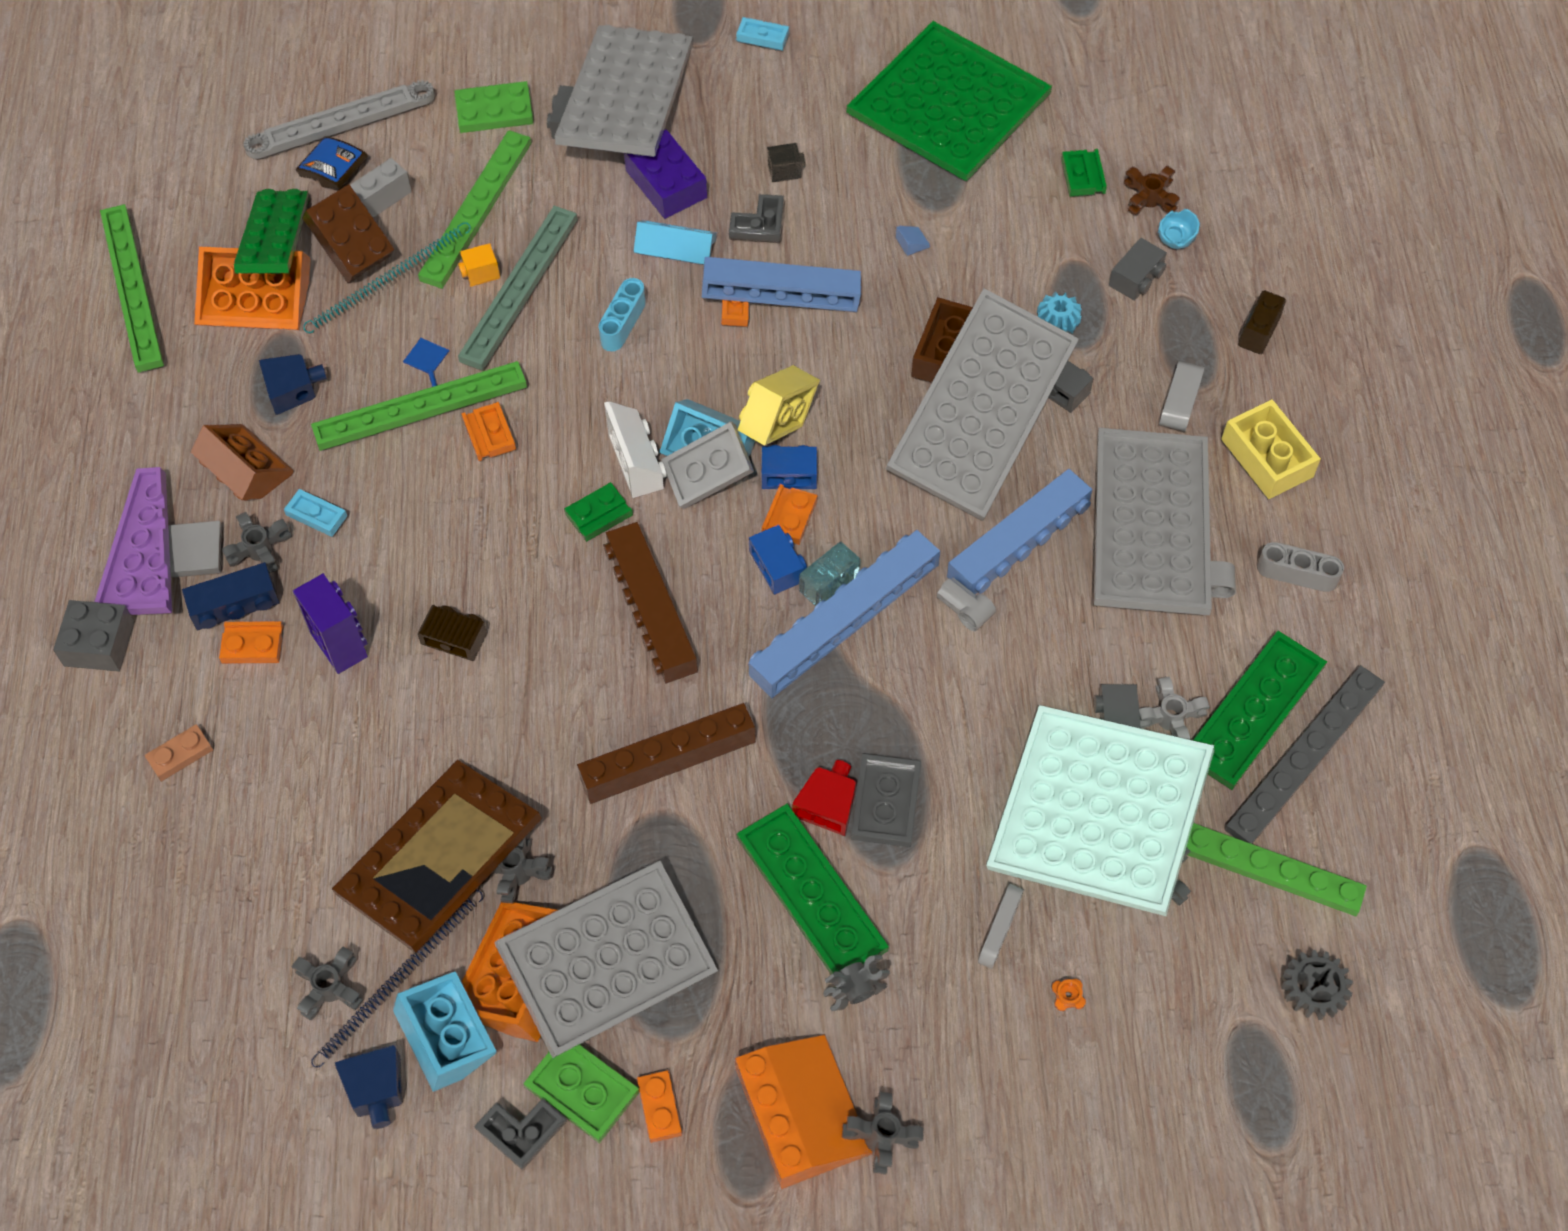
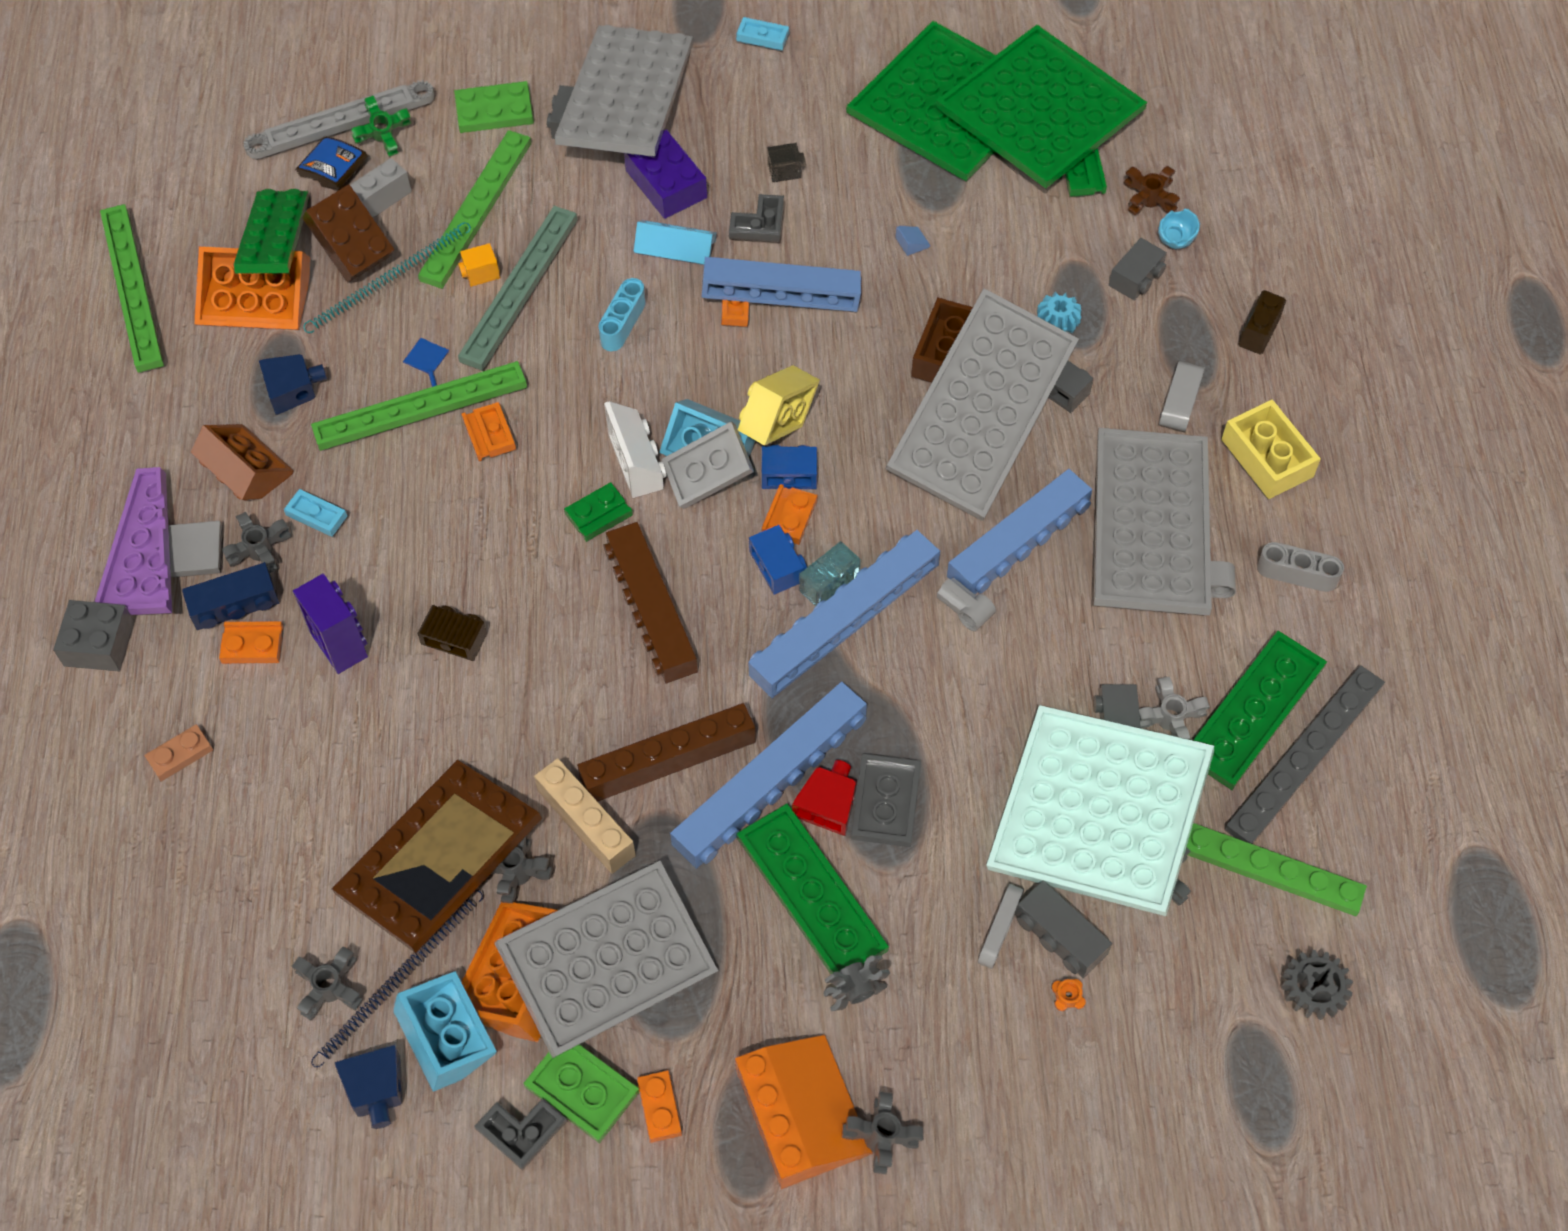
(399, 119): none -> green pin
(585, 816): none -> tan brick
(769, 775): none -> medium blue brick
(1041, 105): none -> green plate
(1062, 930): none -> dark grey brick

